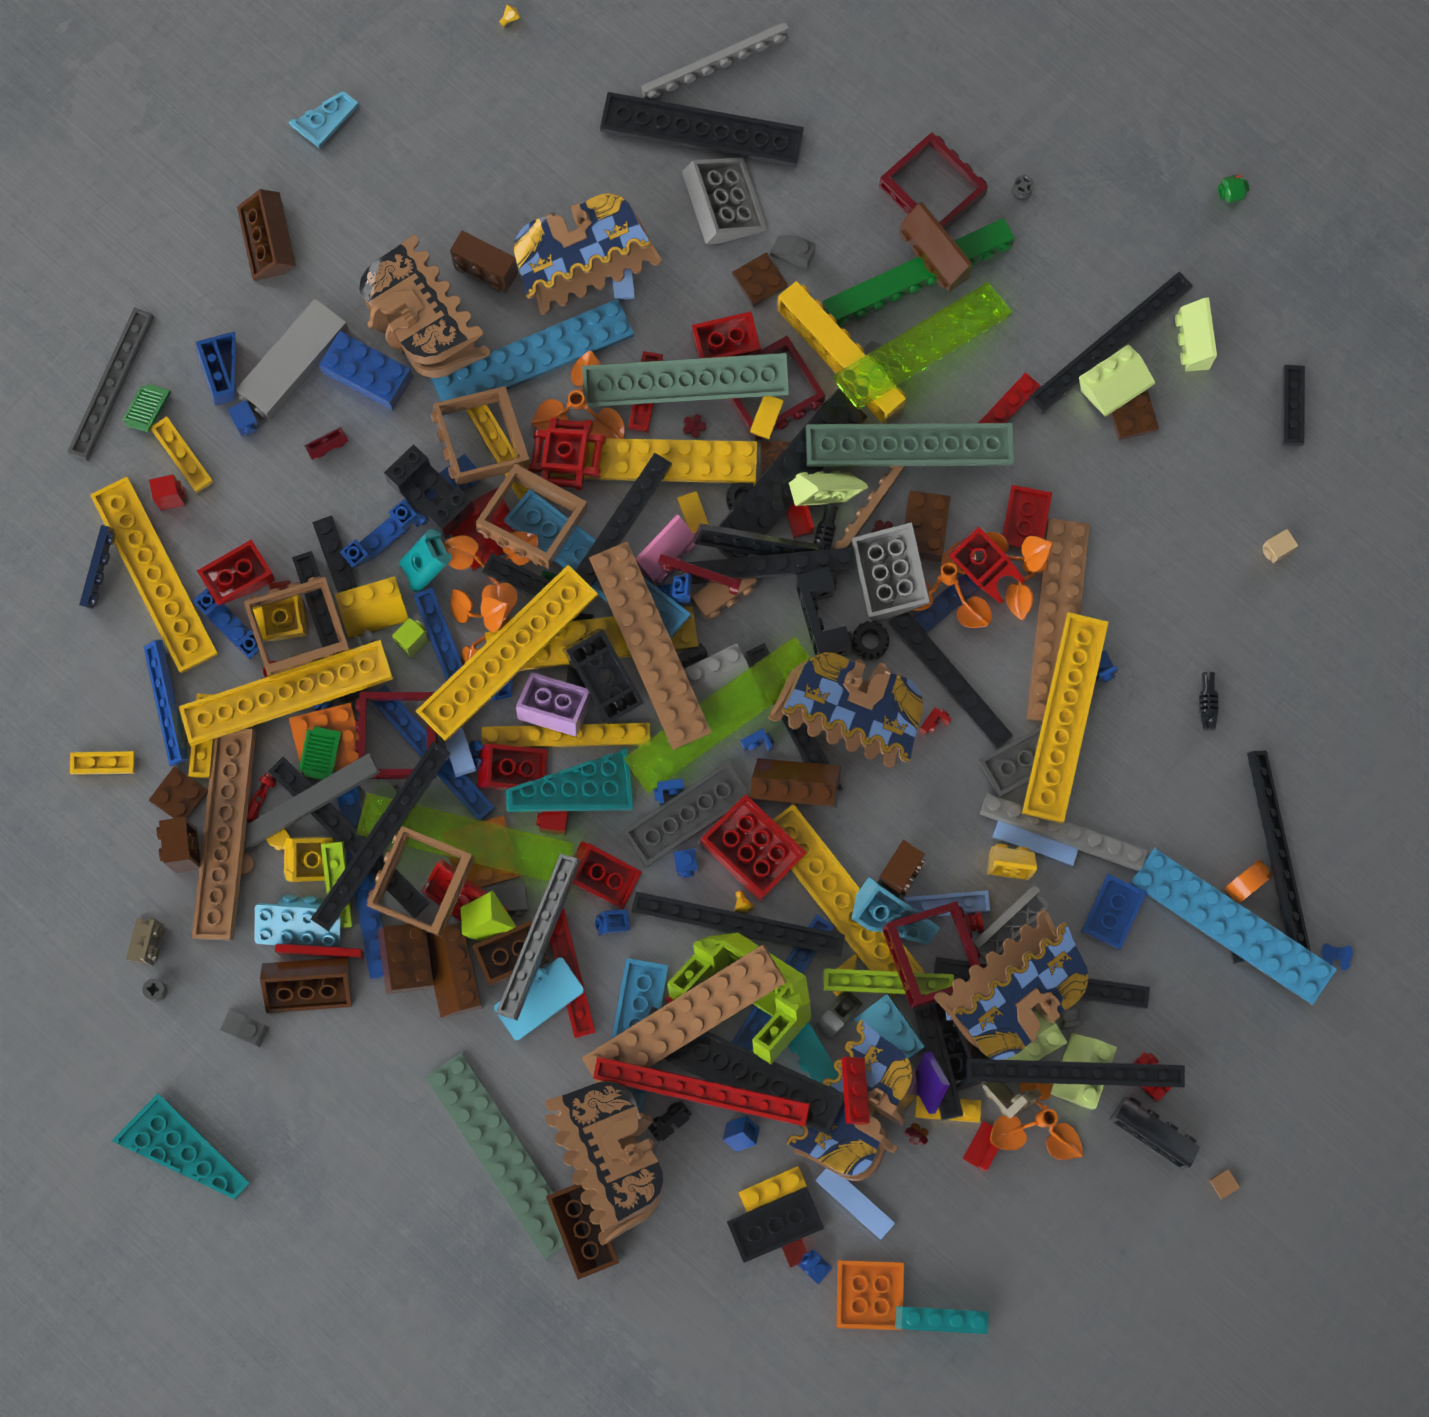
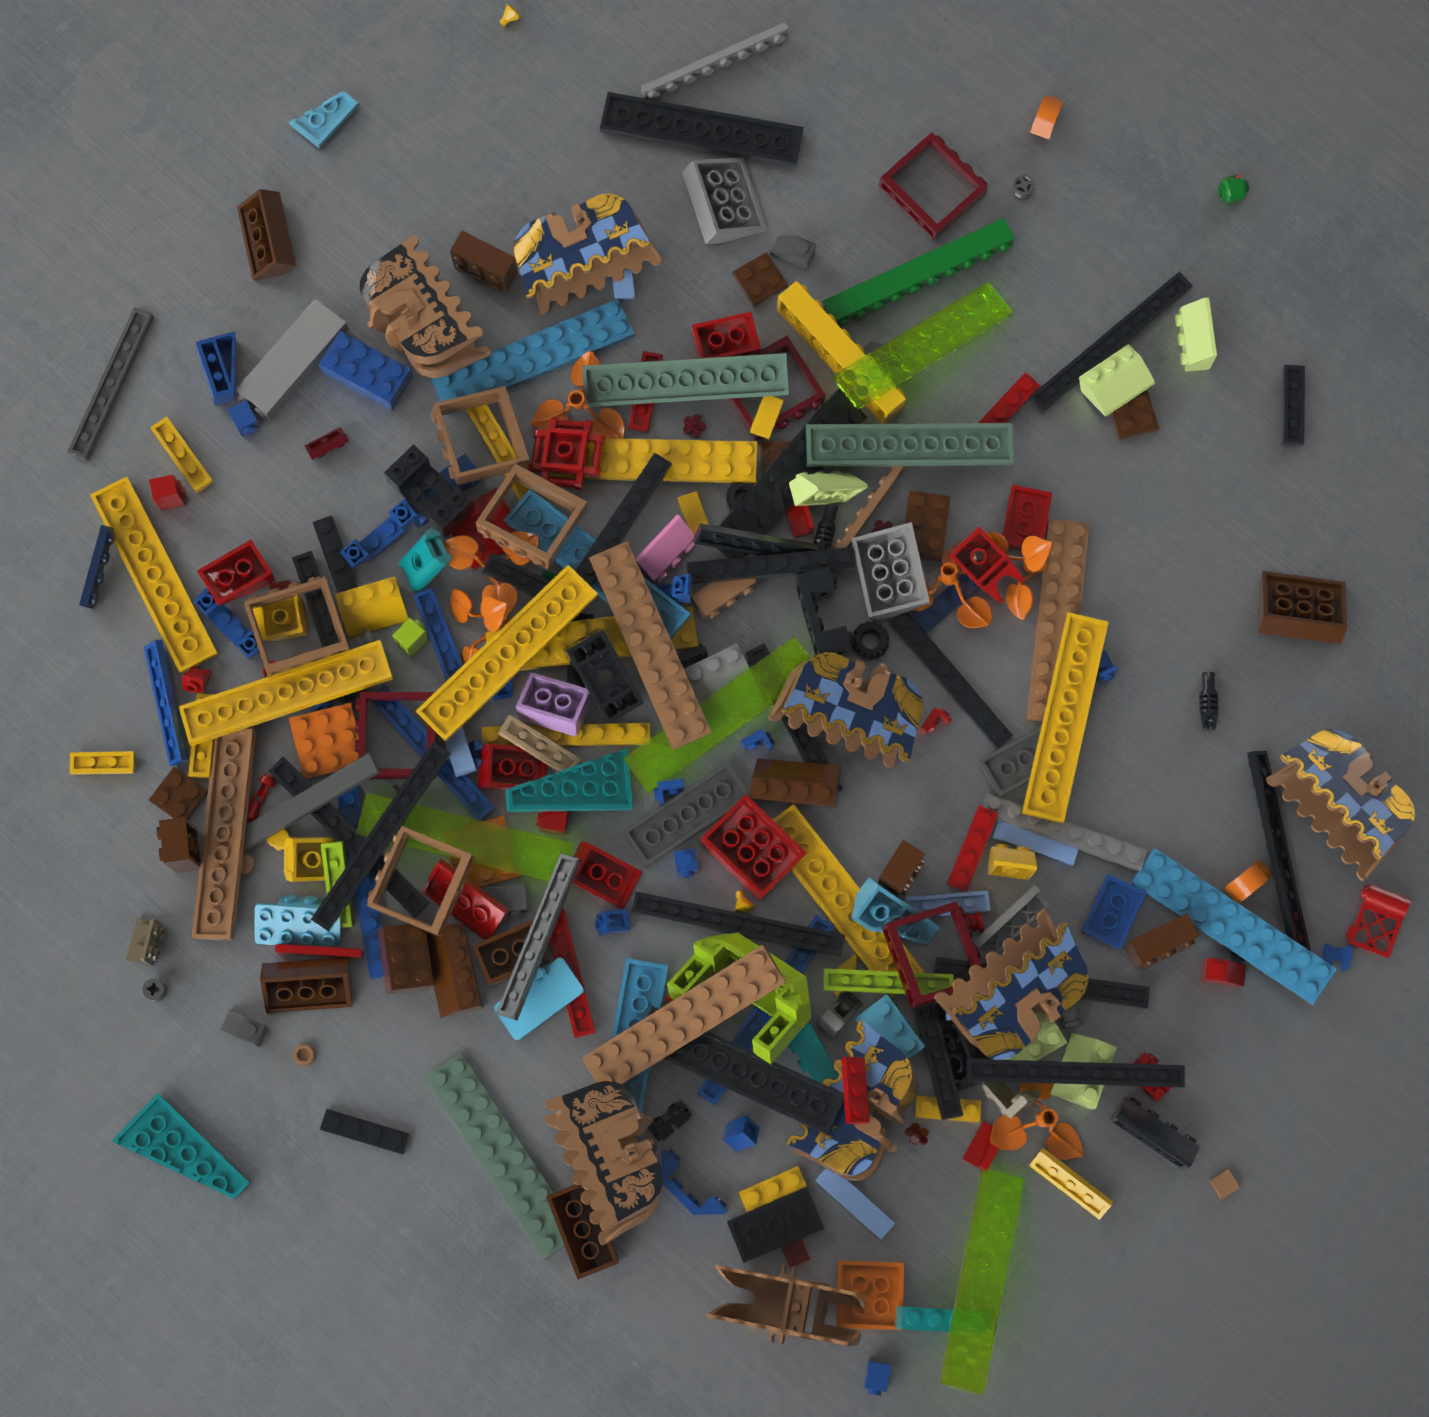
(146, 407): green window -> none
(196, 680): none -> red bracket
(304, 1055): none -> medium nougat tile
(319, 752): green window -> none
(364, 1131): none -> black plate
(485, 918): lime slope -> none
(537, 744): none -> tan plate
(670, 564): dark red plate -> none
(702, 1091): red plate -> none
(712, 1206): none -> blue slope
(784, 1304): none -> medium nougat animal
(815, 1266): blue bracket -> none
(877, 1377): none -> blue brick
(931, 1082): dark purple tile -> none
(935, 248): reddish brown slope -> none
(972, 848): none -> red plate
(981, 1282): none -> clear neon green plate
(1046, 116): none -> orange brick
(1071, 1183): none -> yellow plate
(1162, 942): none -> reddish brown brick
(1223, 972): none -> red slope
(1279, 546): tan brick -> none
(1302, 607): none -> reddish brown slope
(1328, 786): none -> animal
(1379, 902): none -> red piece

